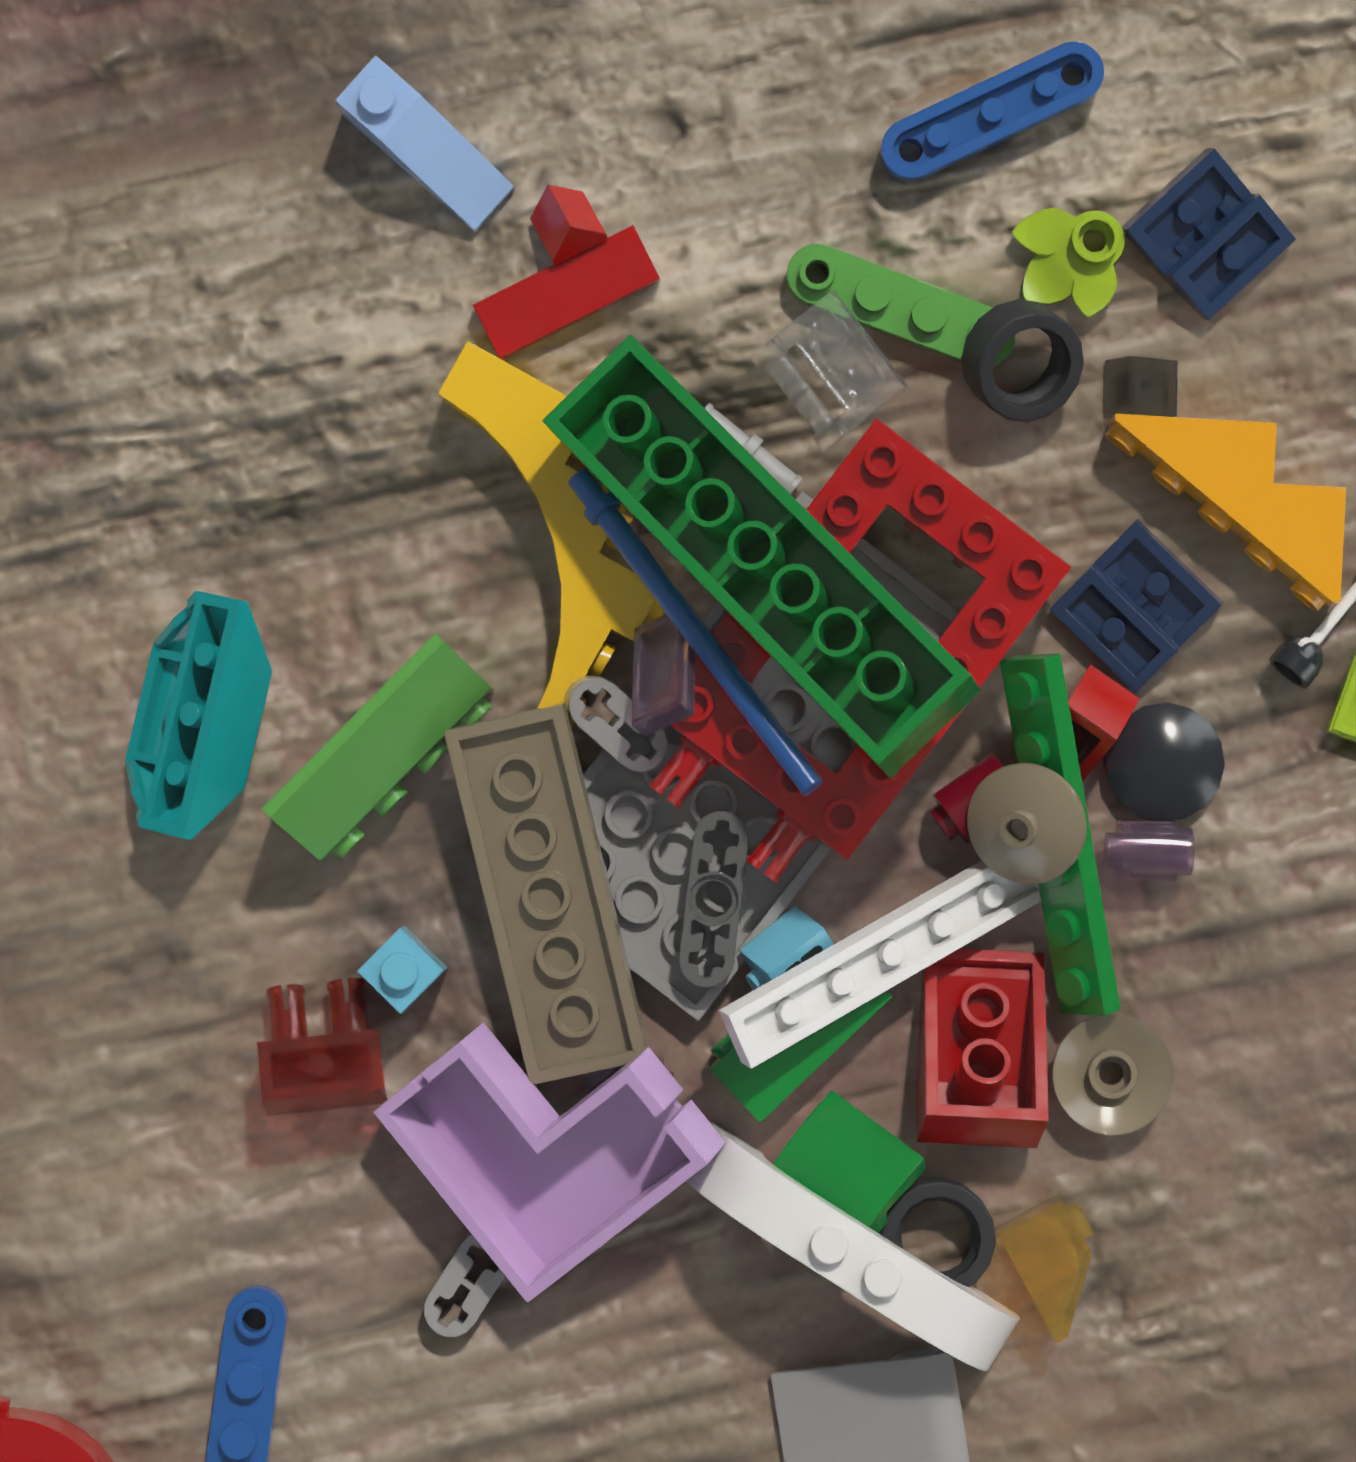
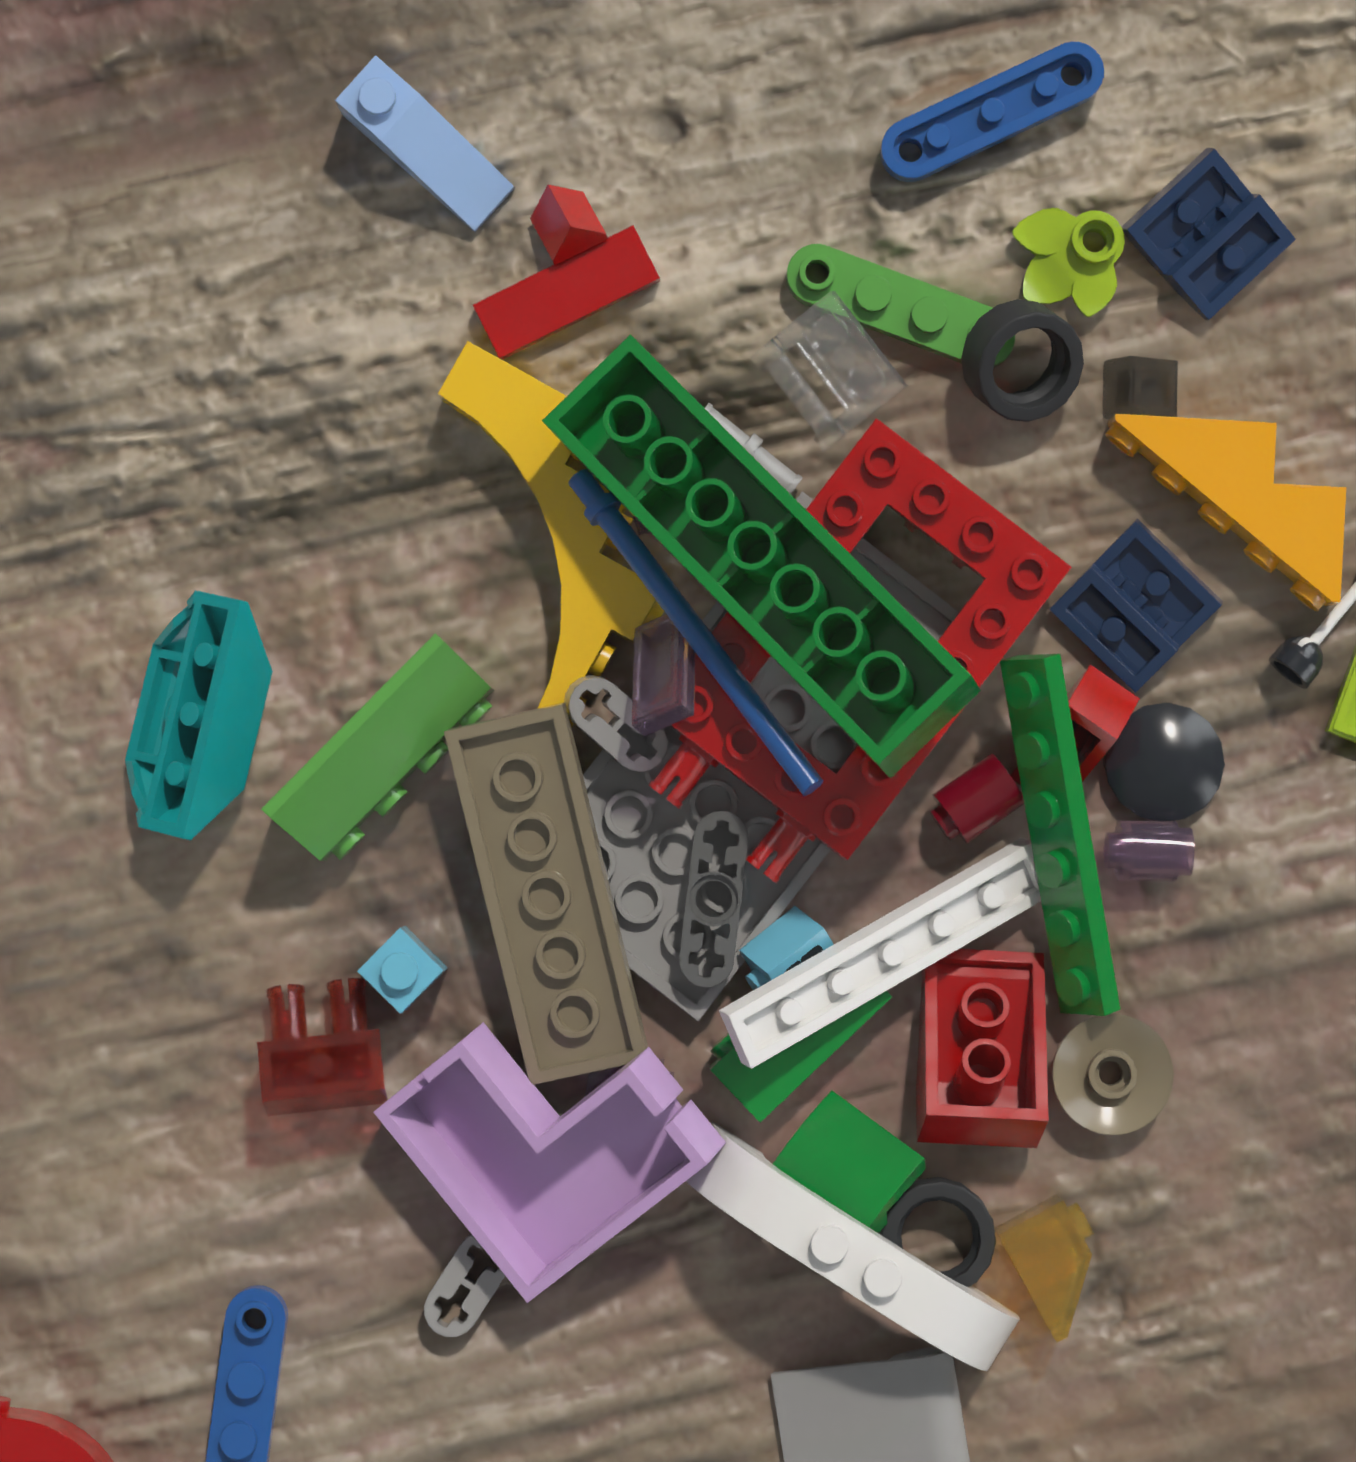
(1047, 808): dark tan dish -> none

